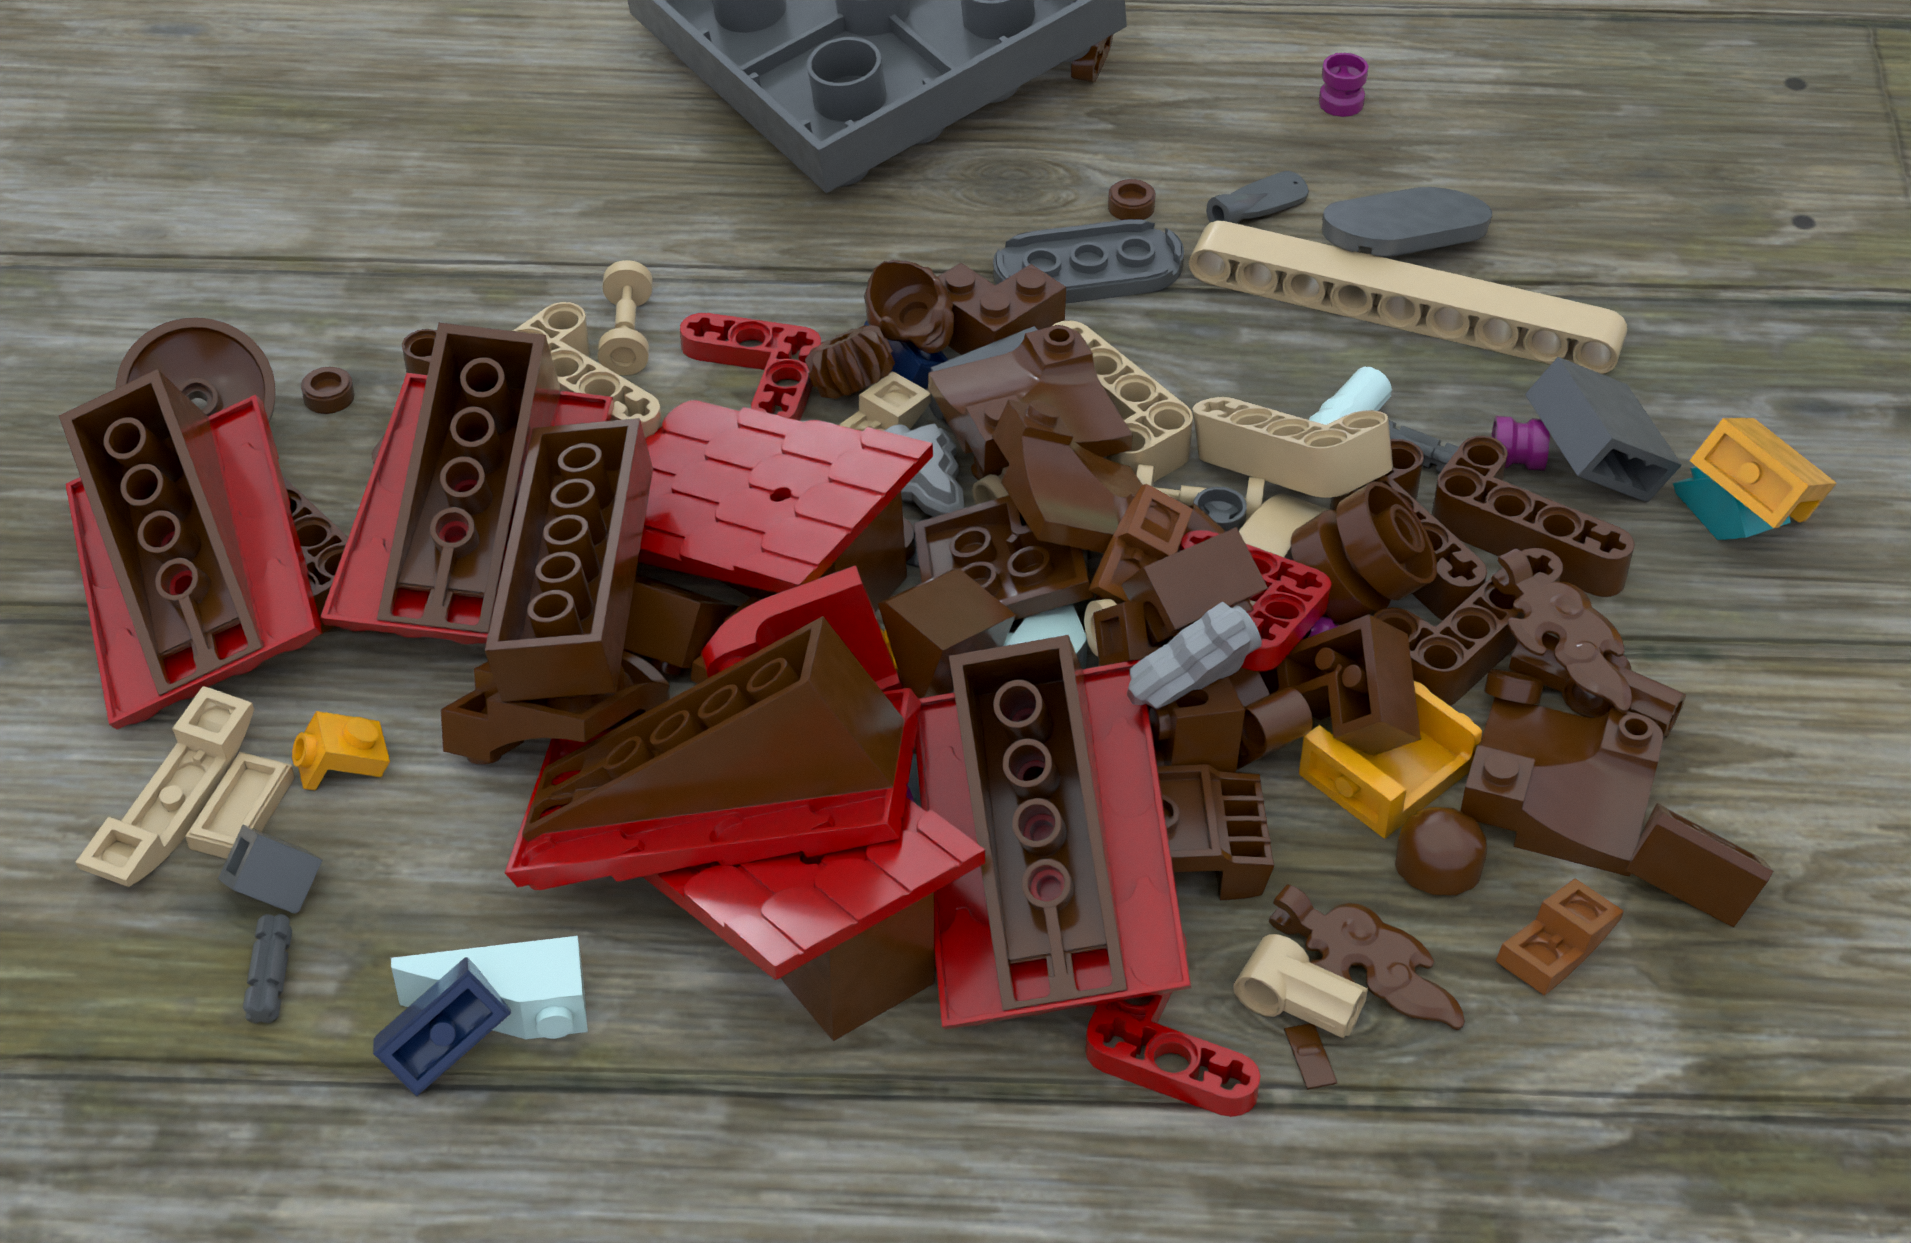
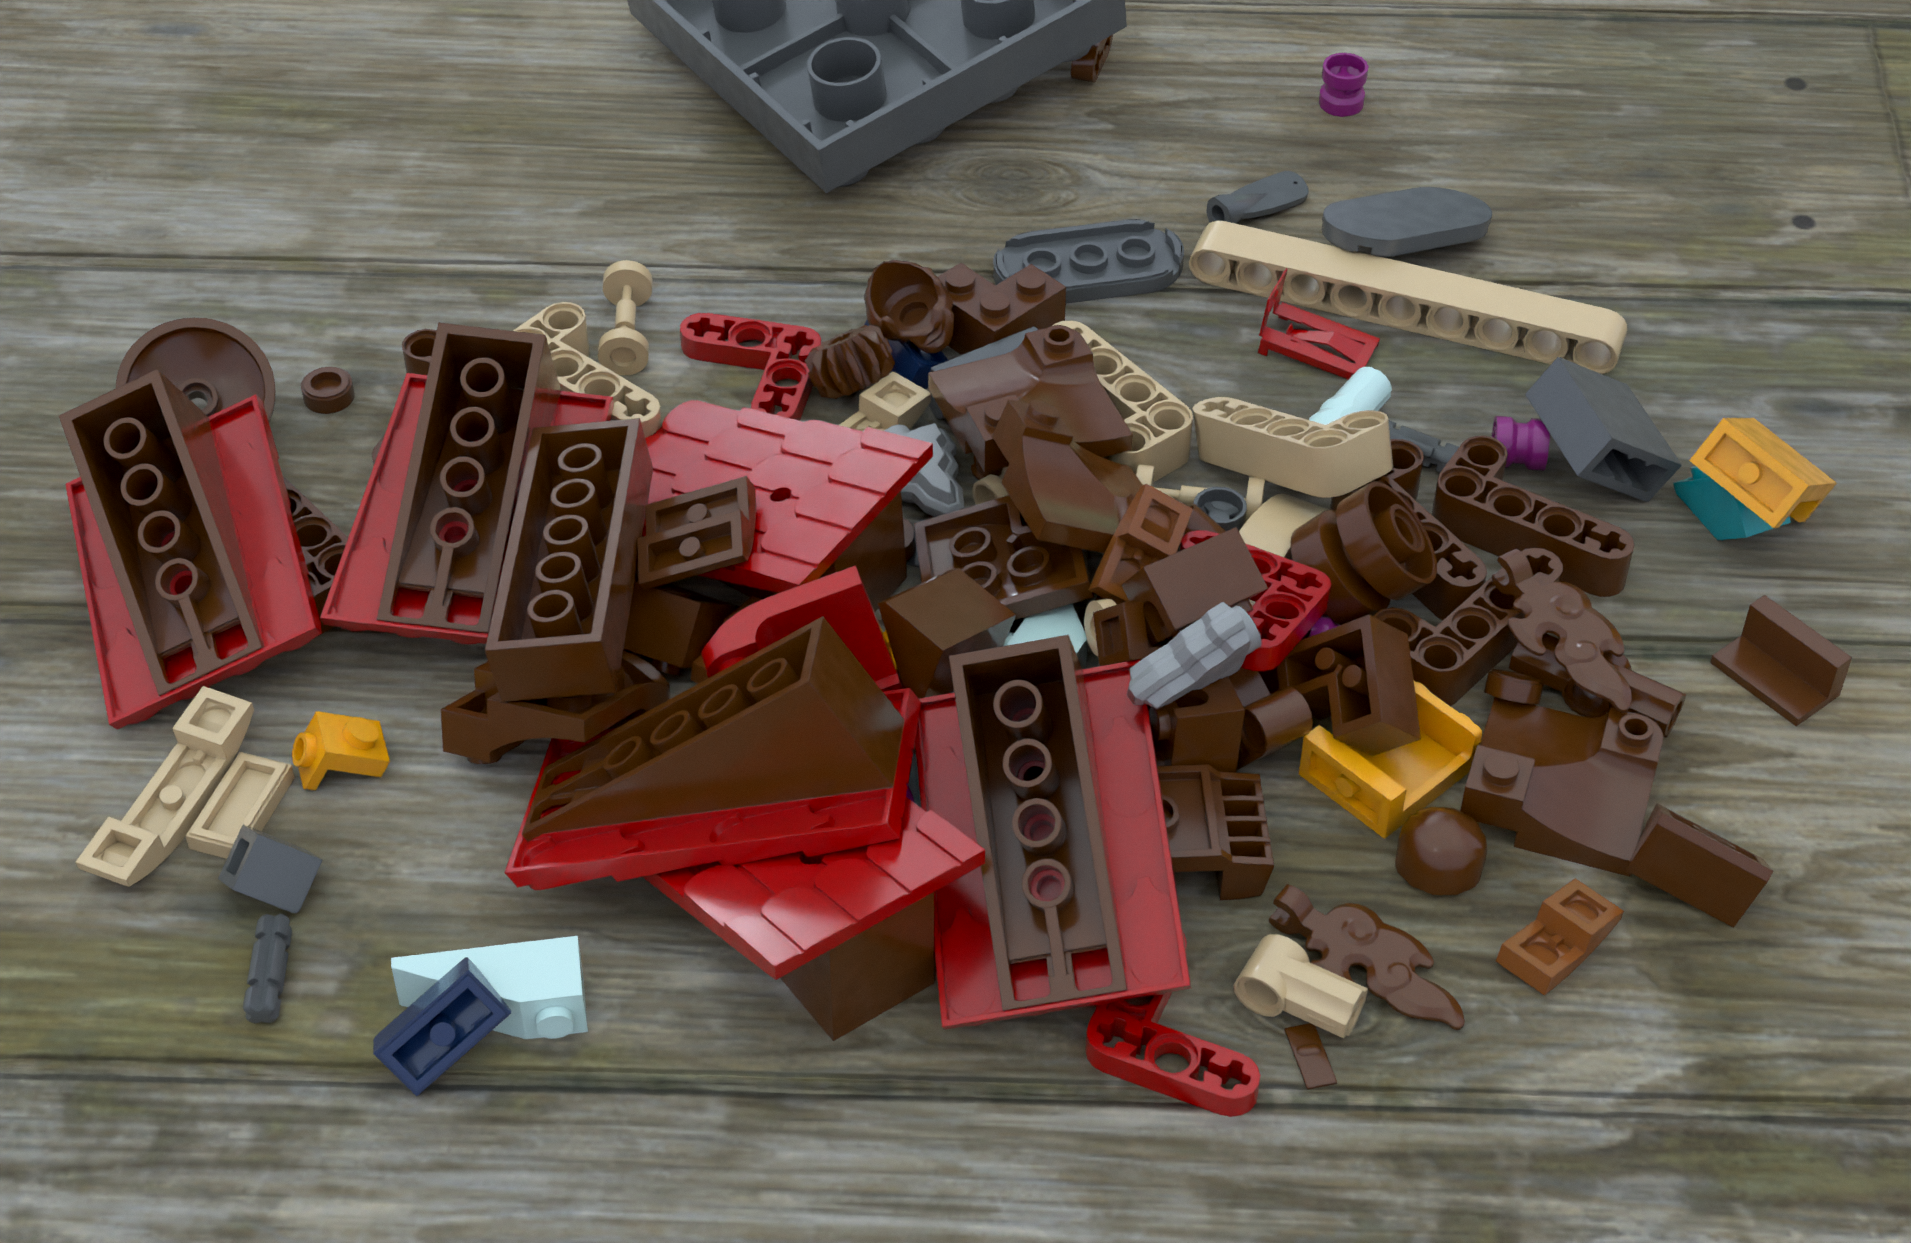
(697, 532): none -> reddish brown slope
(1131, 199): reddish brown tile -> none
(1295, 341): none -> red piece
(1784, 662): none -> reddish brown panel

